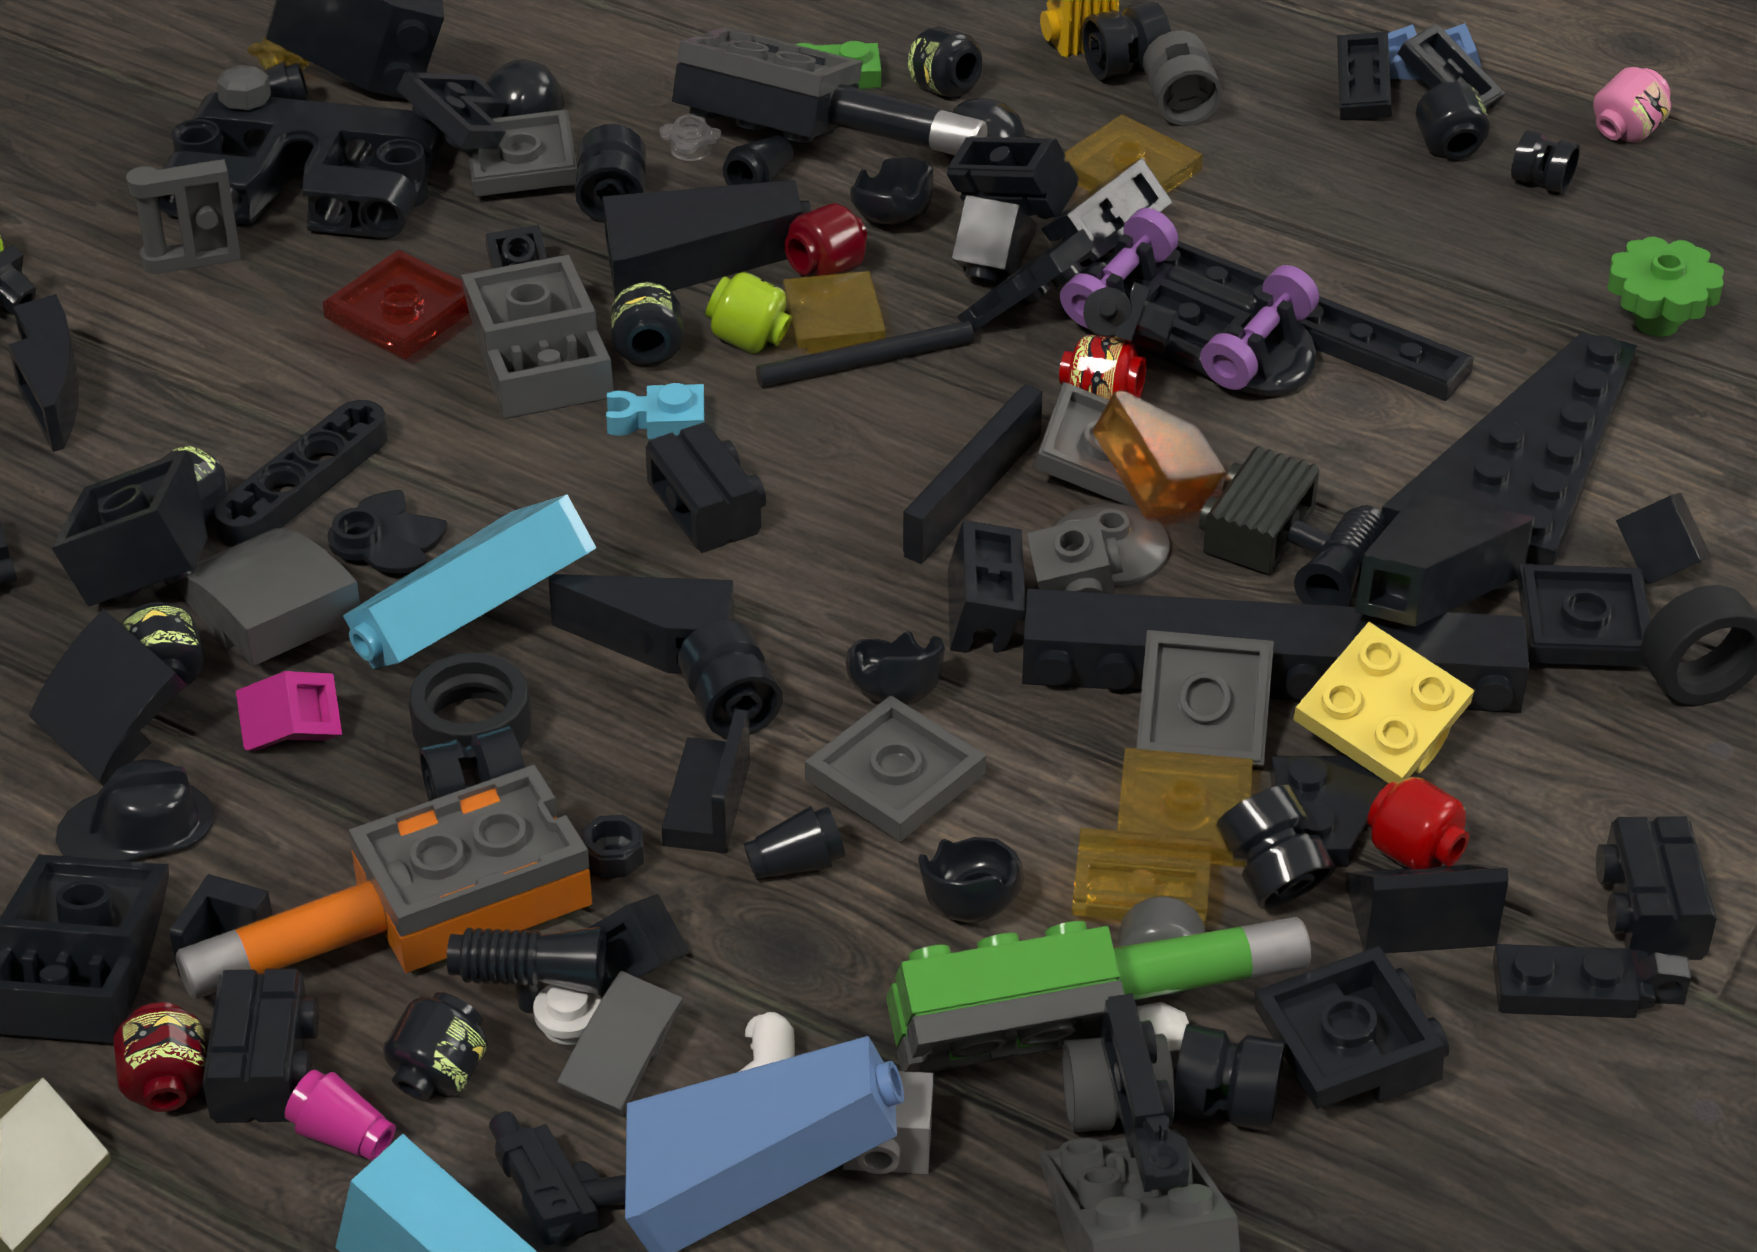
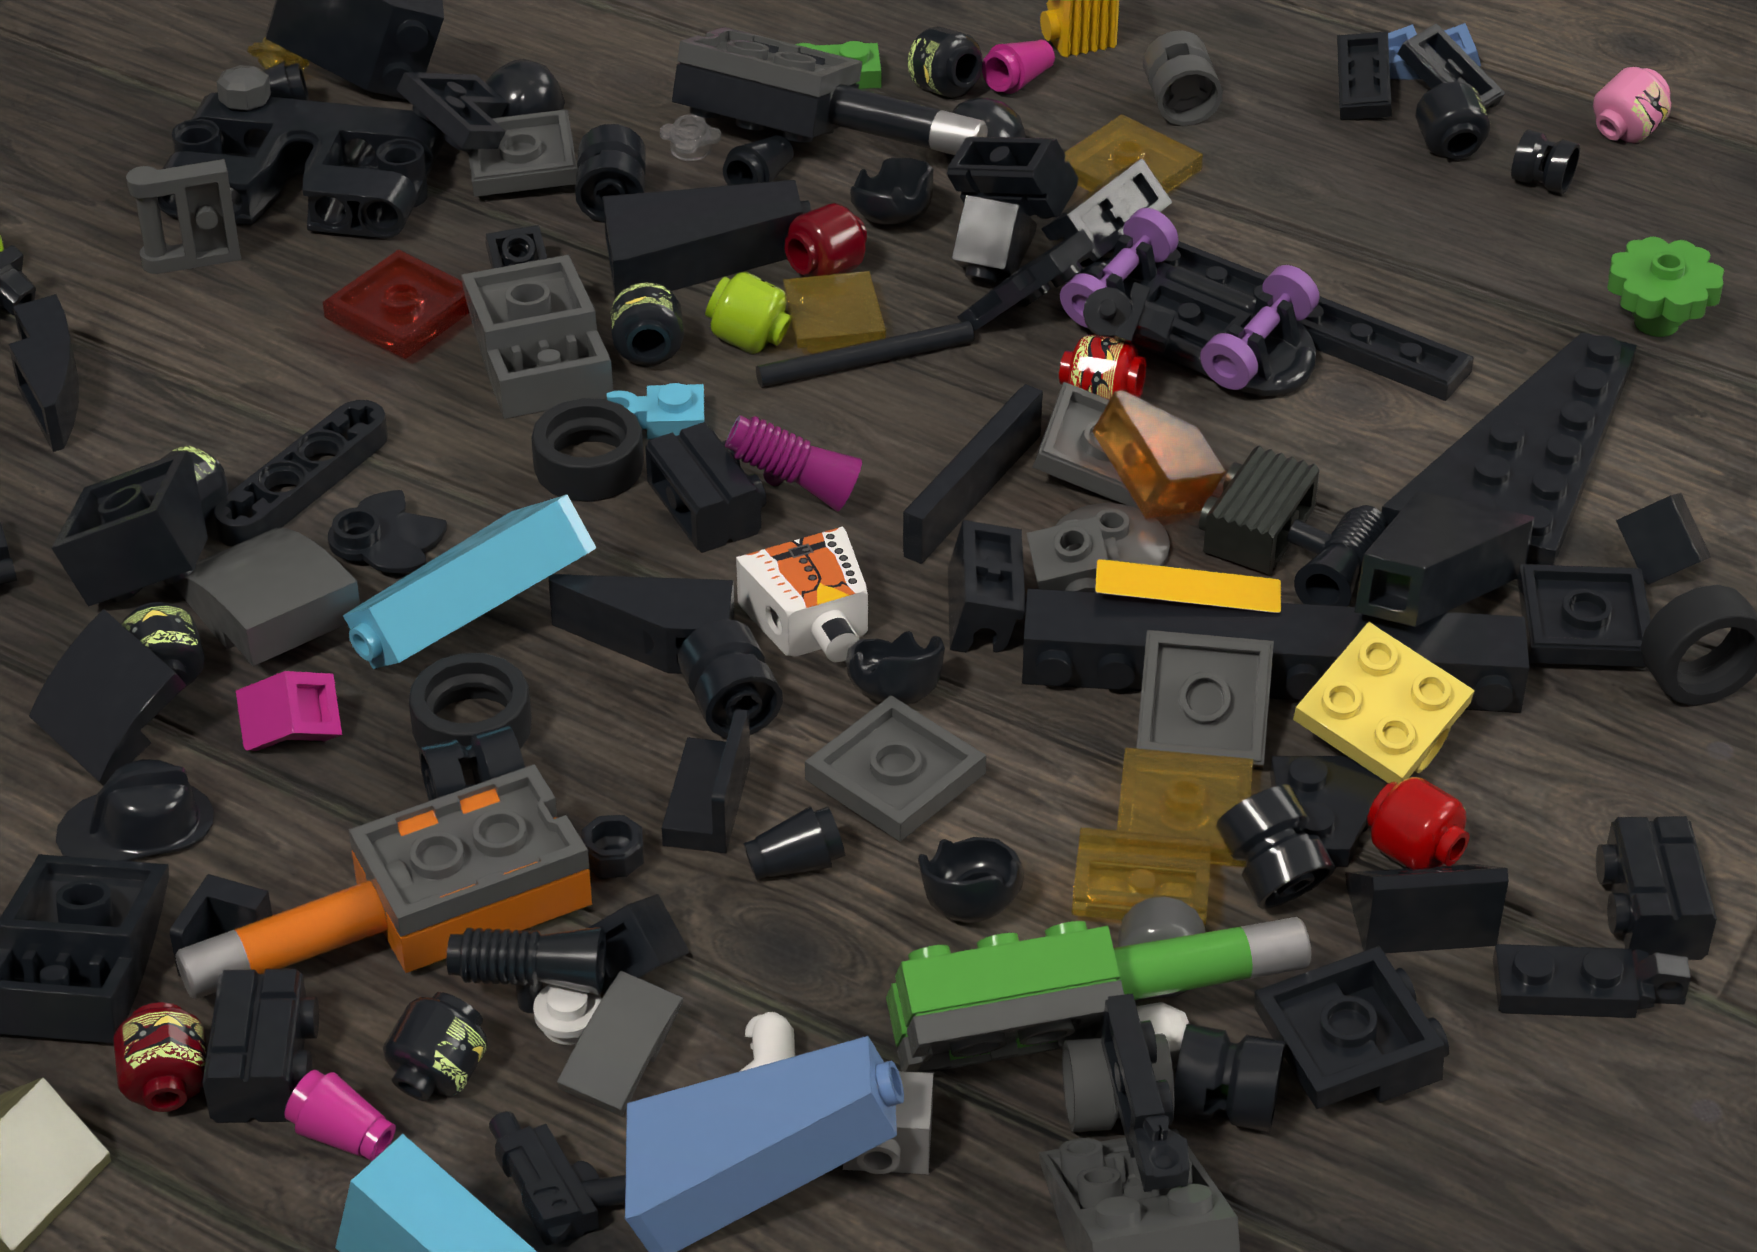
(581, 422): none -> black tyre
(790, 458): none -> magenta piece
(806, 594): none -> white torso
(1016, 64): none -> dark pink cone
(1119, 41): black wheel -> none
(1188, 586): none -> yellow sticker

